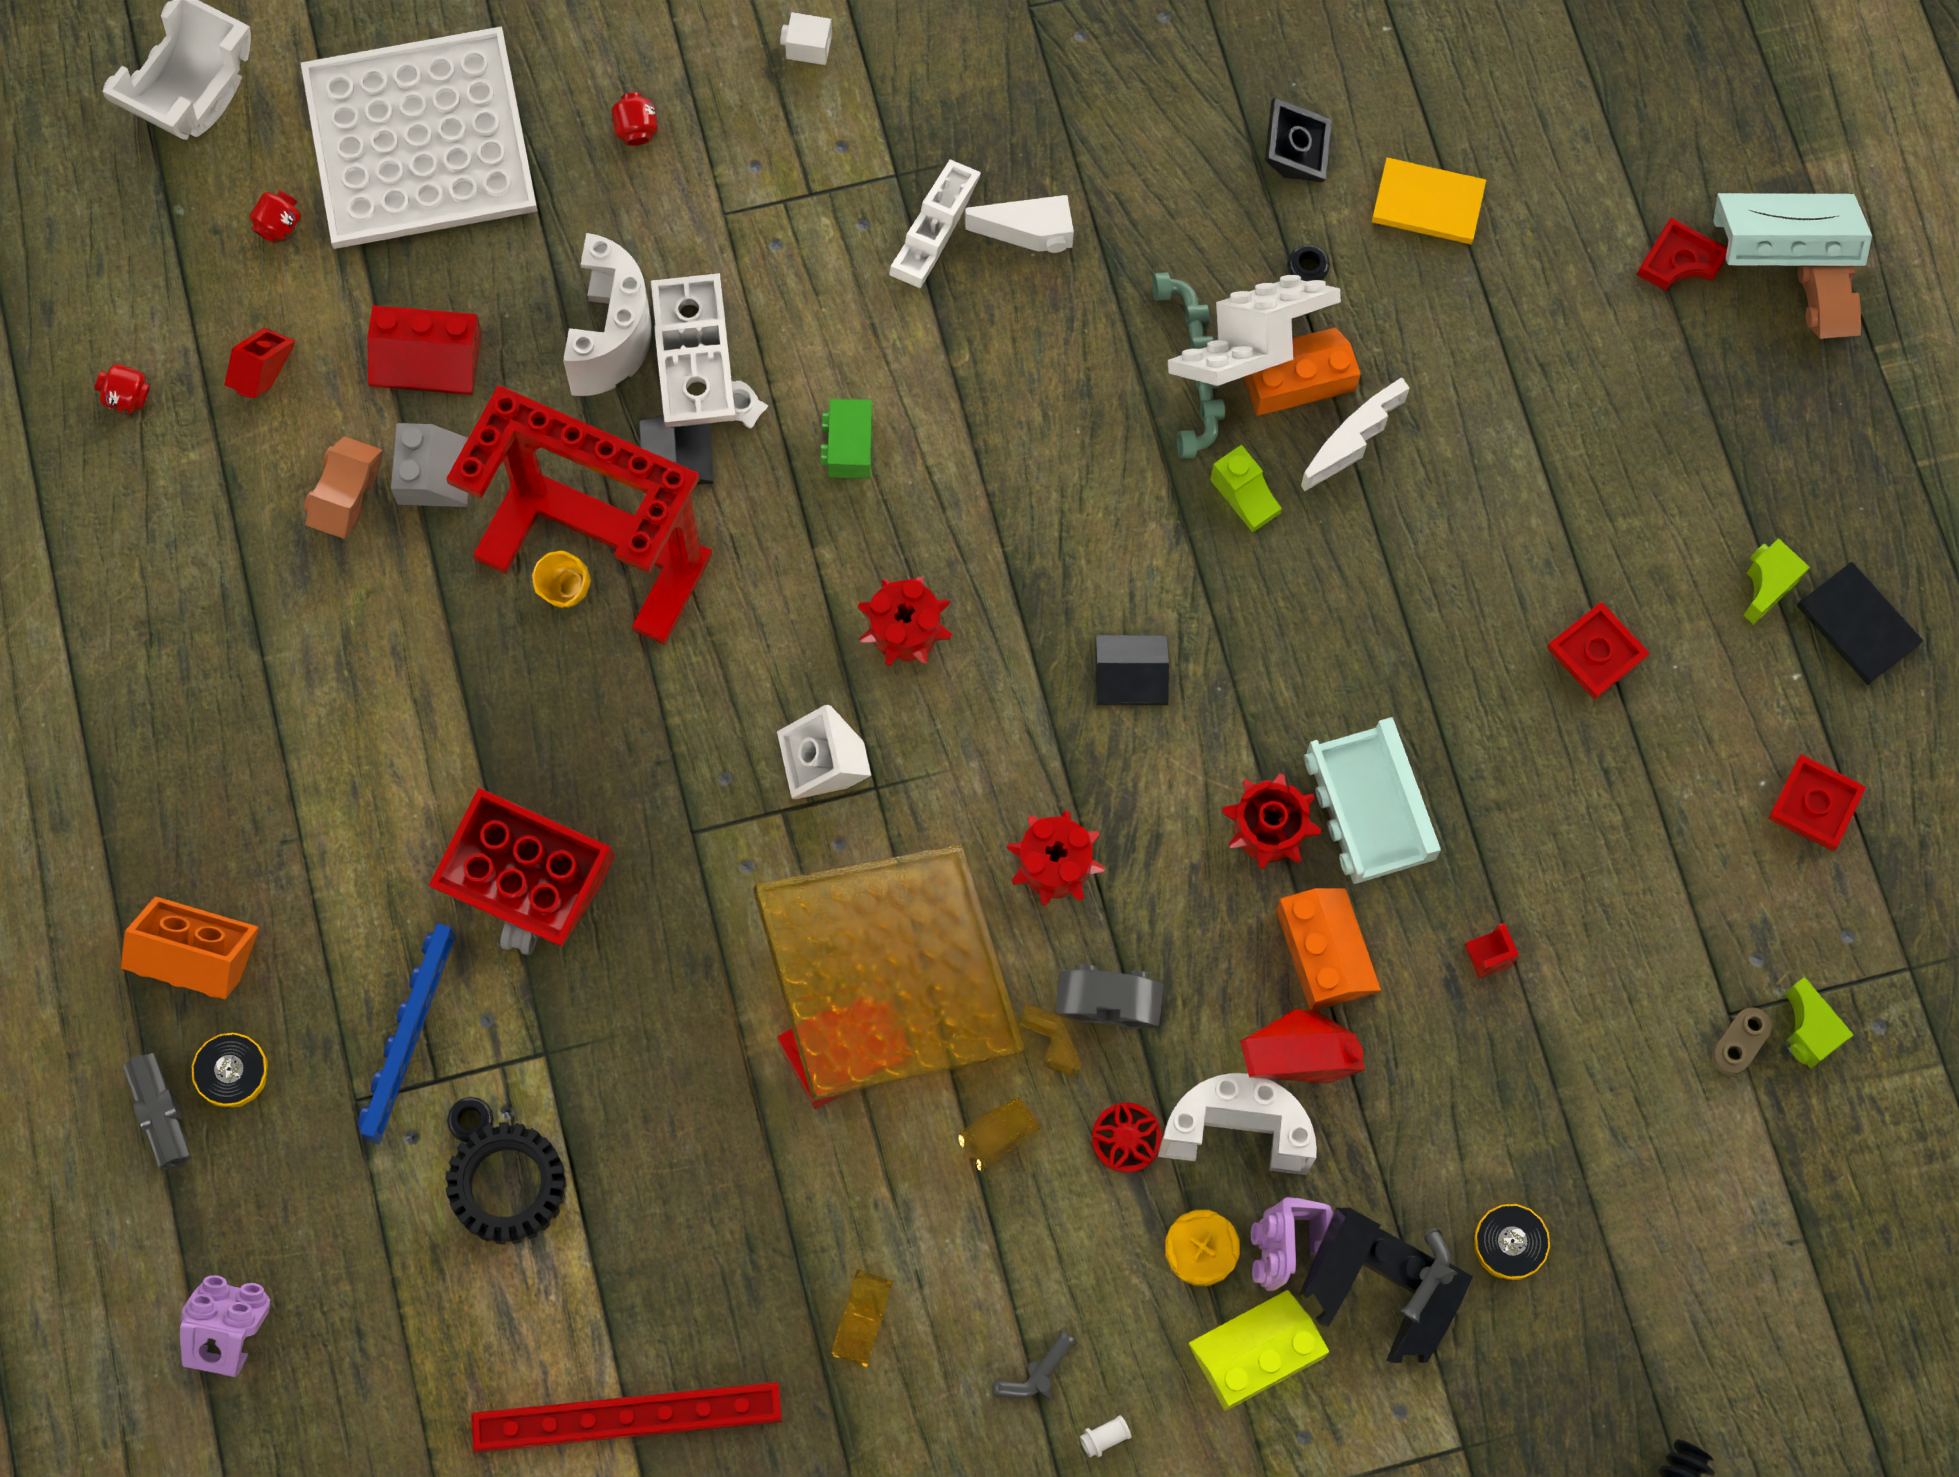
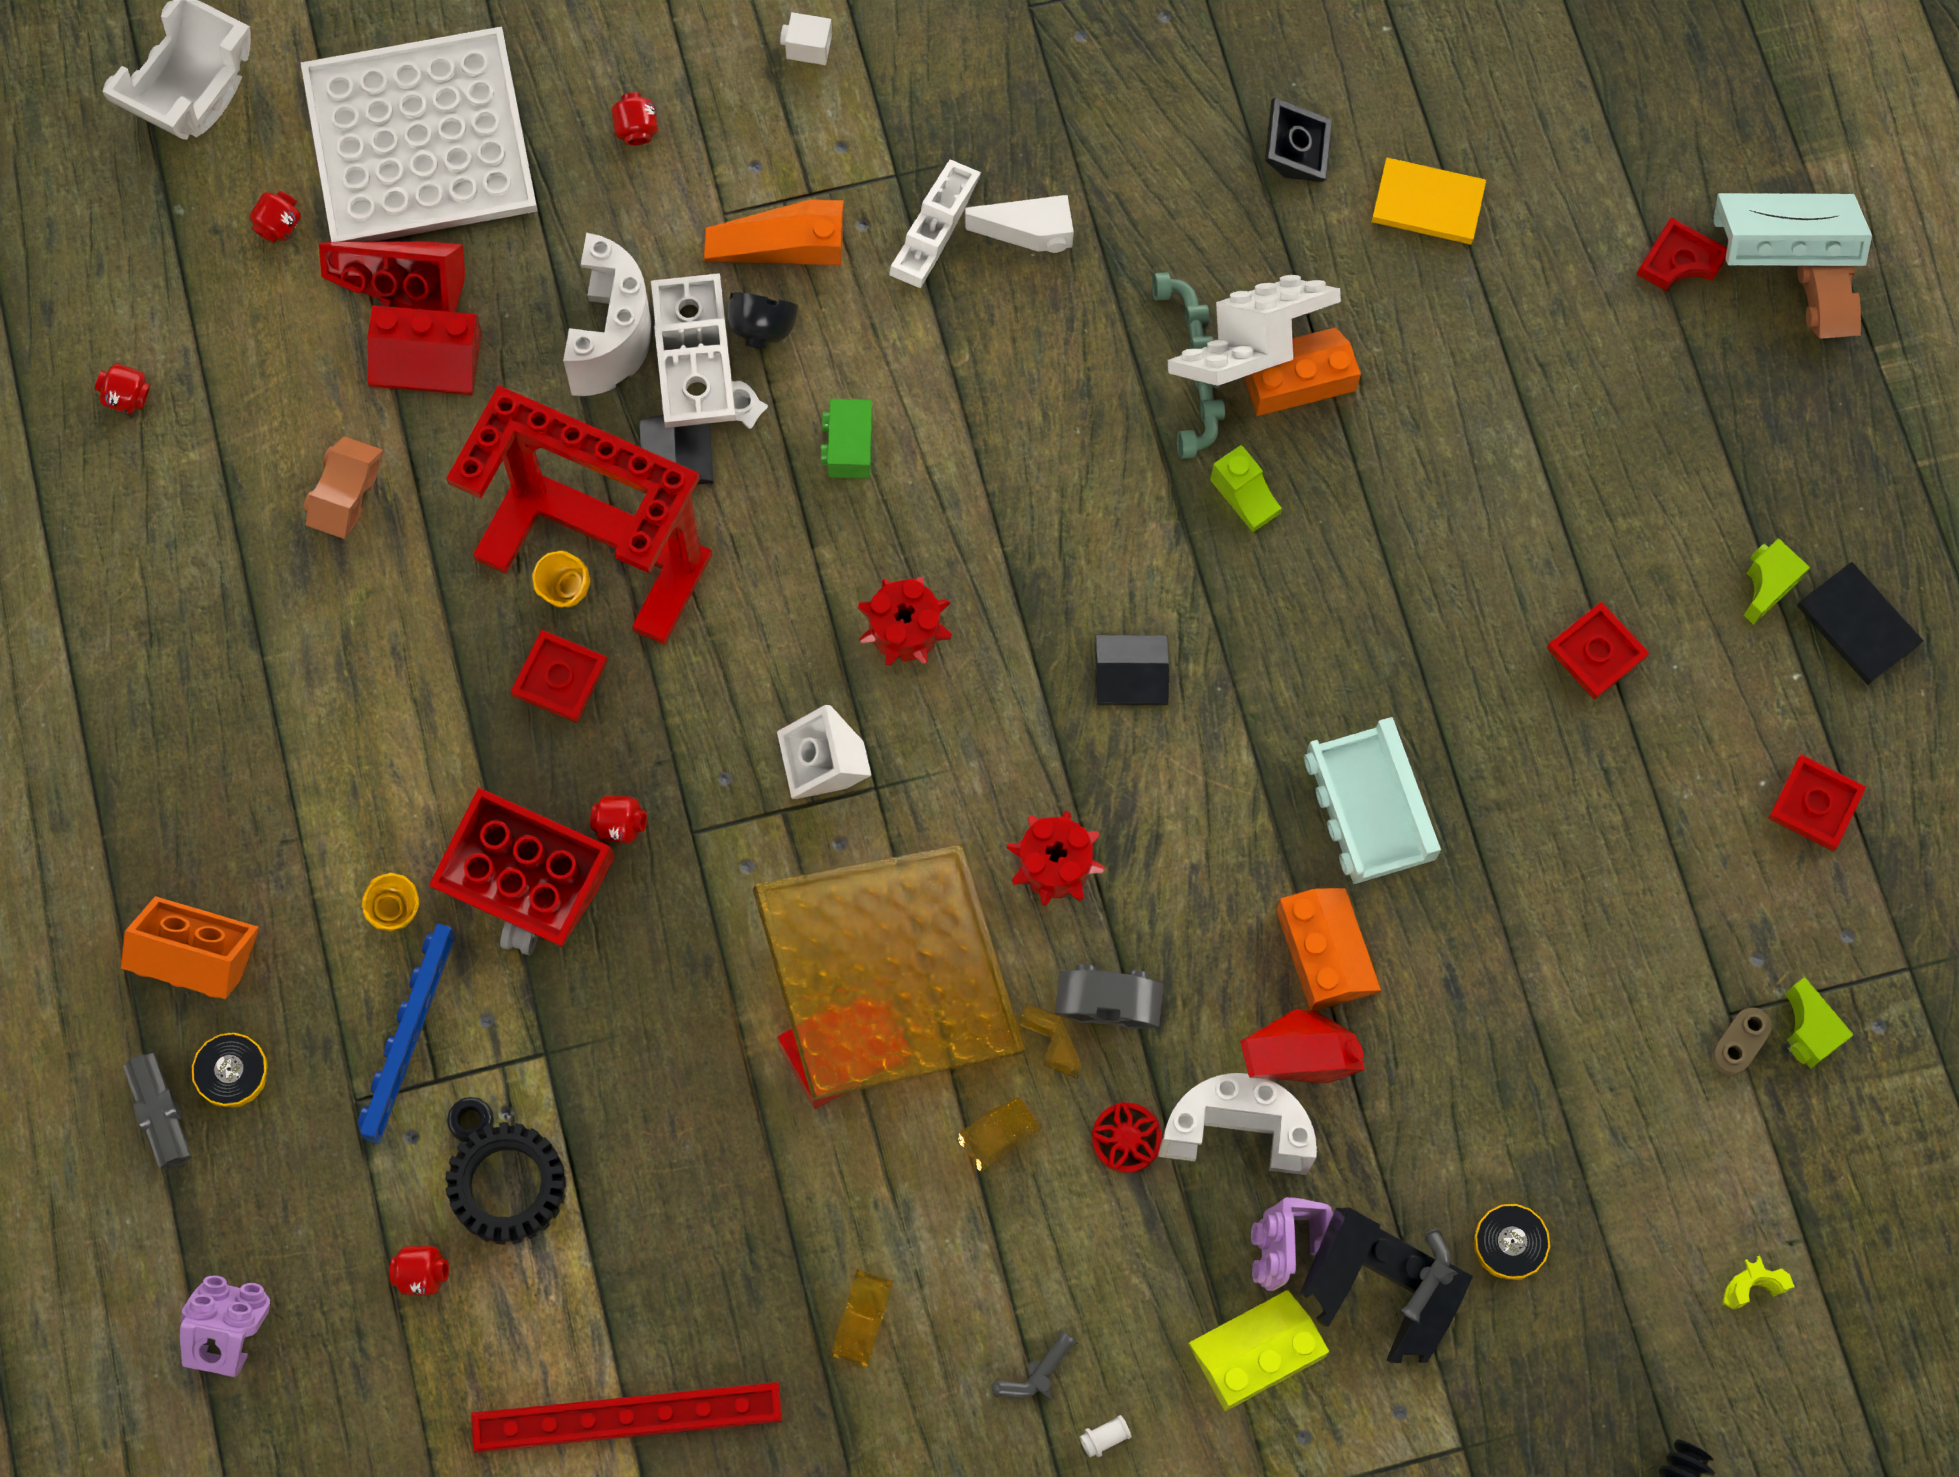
(257, 362): red slope -> none
(390, 902): none -> yellow hair
(398, 272): none -> red wedge
(418, 1270): none -> red head
(422, 464): light grey slope -> none
(559, 676): none -> red plate
(618, 819): none -> red head
(760, 318): none -> black cylinder
(786, 235): none -> orange wedge
(1202, 1247): yellow tile -> none
(1279, 802): red brick -> none
(1309, 252): black piece -> none
(1348, 441): white slope -> none
(1492, 951): red panel -> none
(1738, 1289): none -> neon yellow piece

